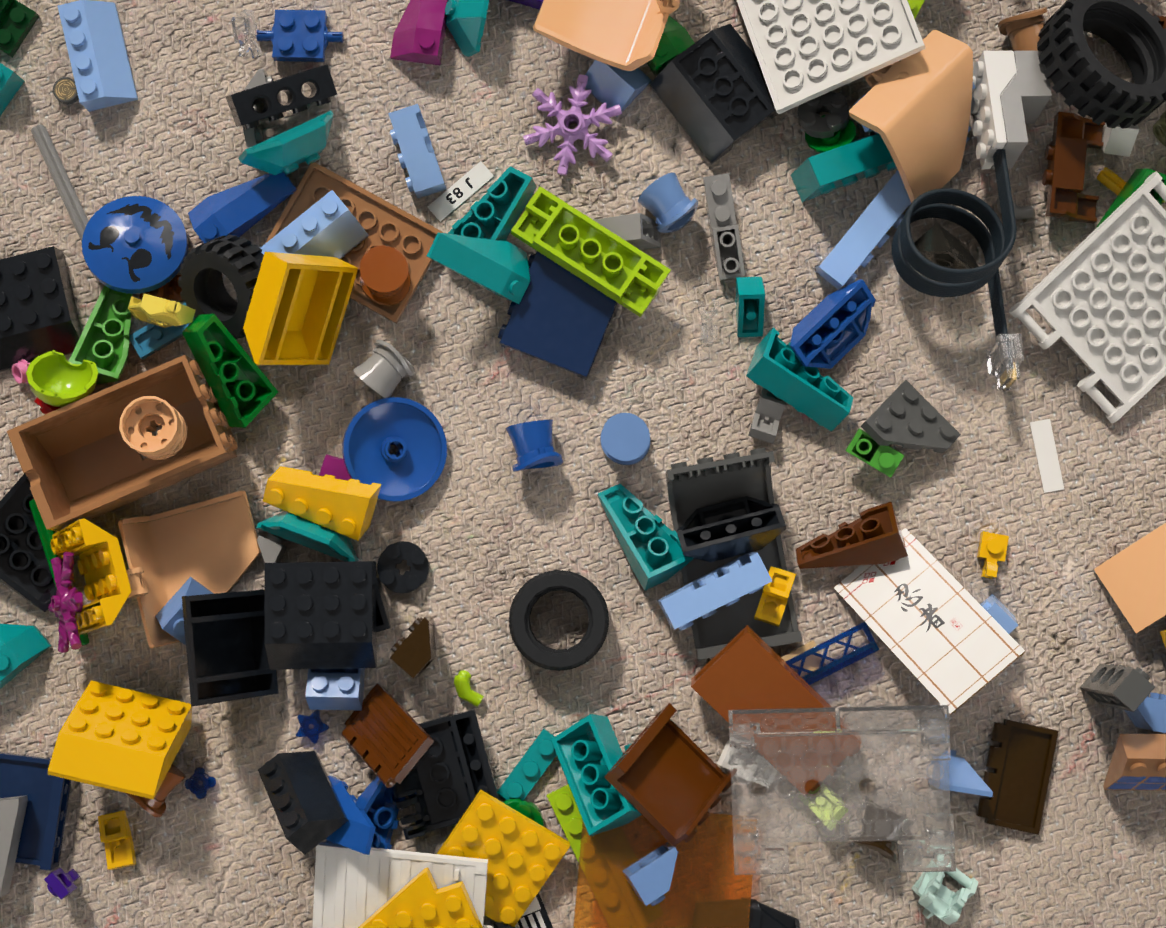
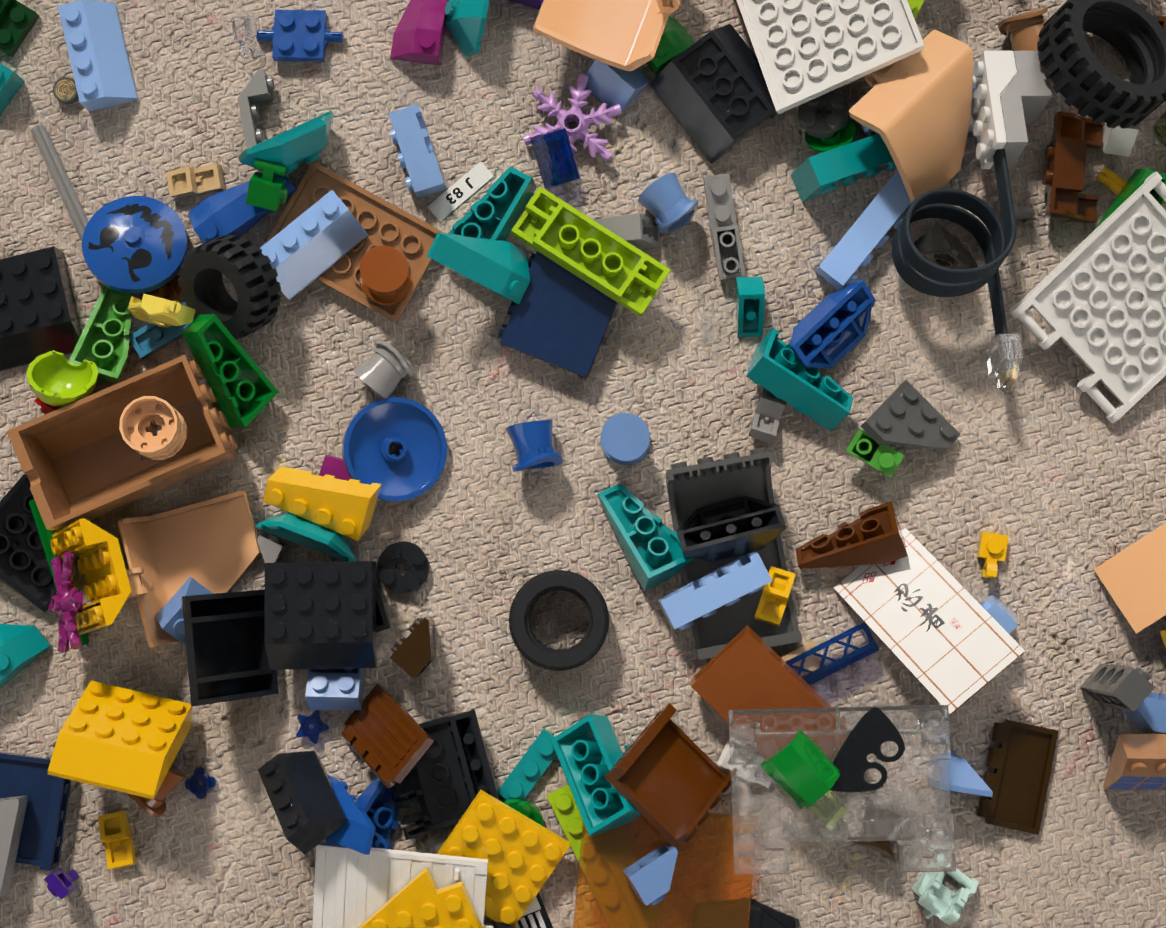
(19, 371): bright pink plate -> none
(195, 181): none -> tan slope
(242, 102): black brick -> none
(266, 189): none -> green brick
(298, 308): yellow slope -> none
(464, 689): lime arm -> none
(555, 158): none -> clear blue panel
(802, 770): none -> green slope
(863, 740): none -> black piece
(1047, 455): white sticker -> none

